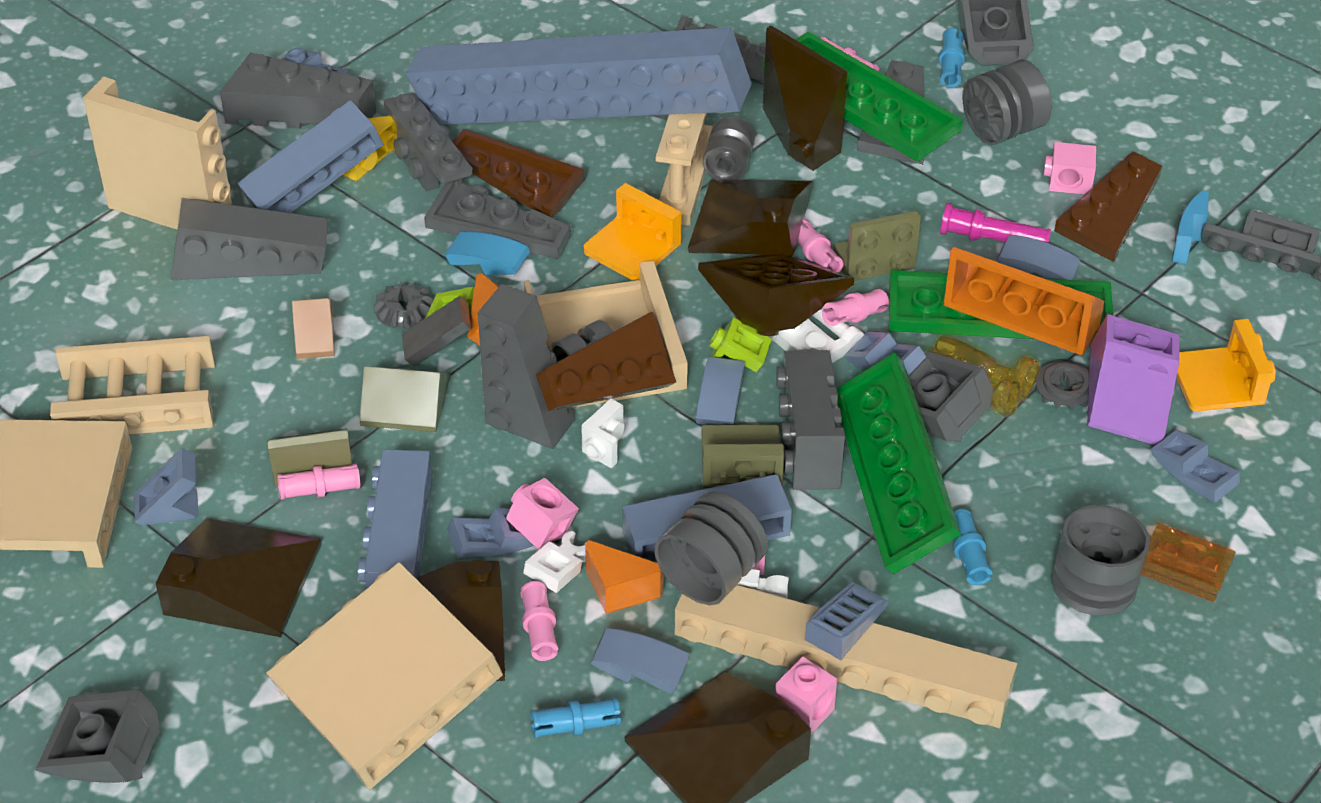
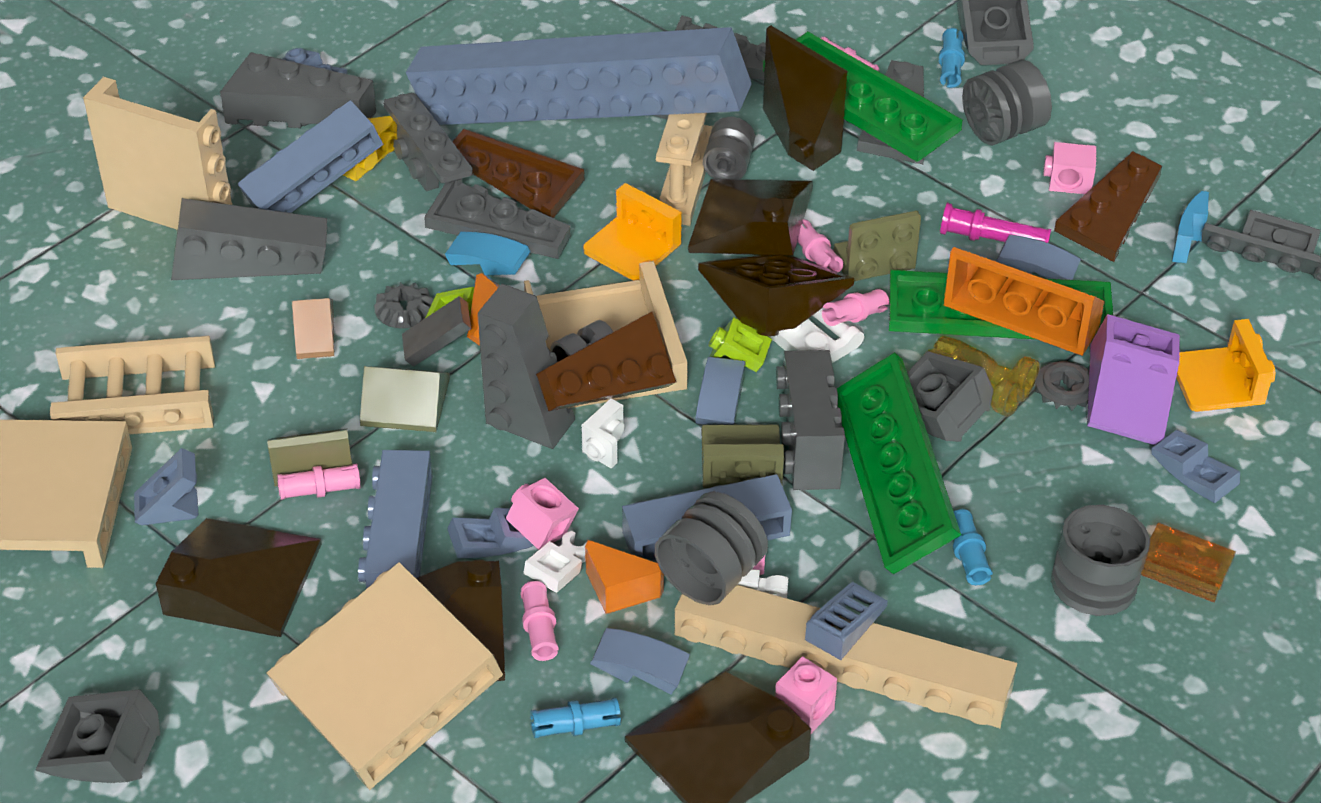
(879, 345): sand blue slope -> none

